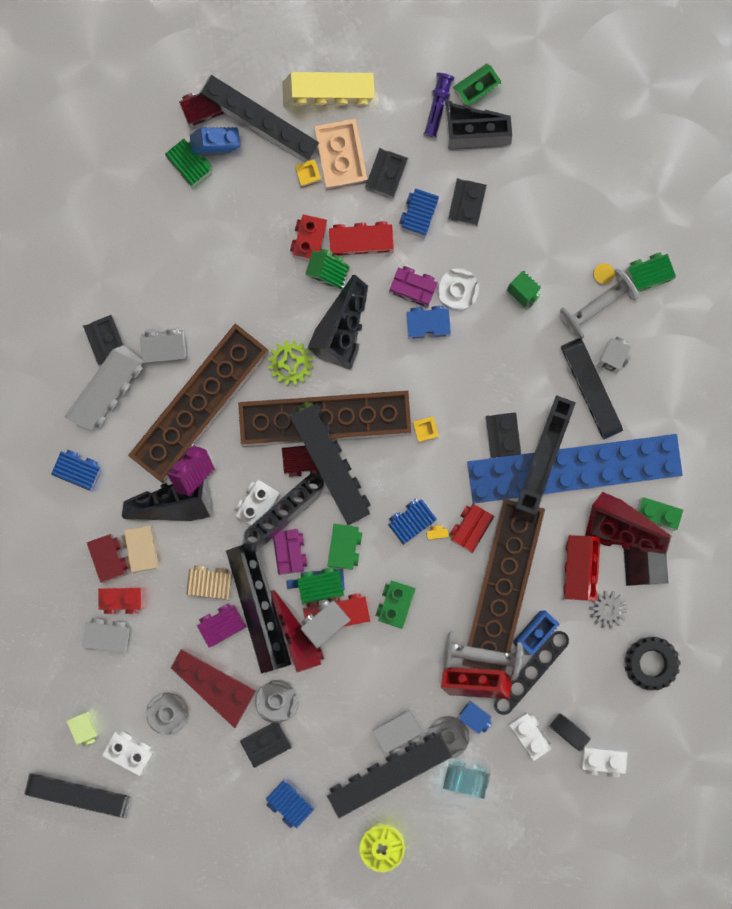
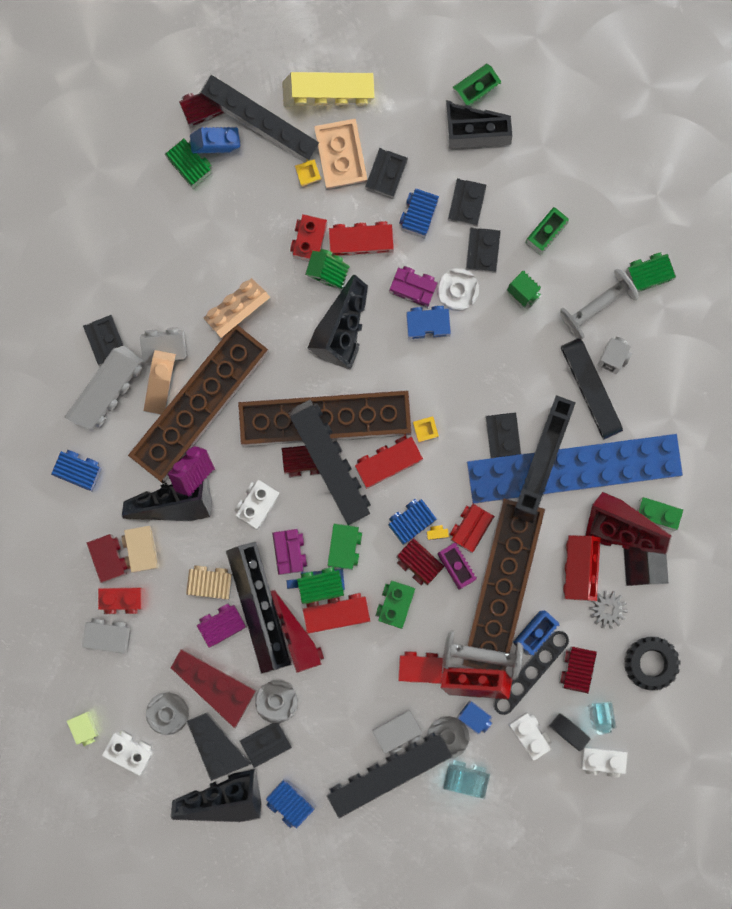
(77, 795): black beam -> none
(159, 382): none -> light nougat slope
(215, 747): none -> black wedge
(227, 801): none -> black wedge
(236, 307): none -> light nougat plate
(279, 521): black beam -> none
(280, 365): lime gear -> none
(325, 623): light grey brick -> none
(387, 836): neon yellow wheel -> none
(388, 461): none -> red brick
(419, 562): none -> dark red brick
(420, 669): none -> red brick
(440, 95): dark purple pin -> none
(457, 566): none -> magenta brick
(483, 250): none -> black plate
(547, 230): none -> green brick
(578, 669): none -> dark red brick
(602, 717): none -> clear light blue brick
(603, 274): yellow tile -> none

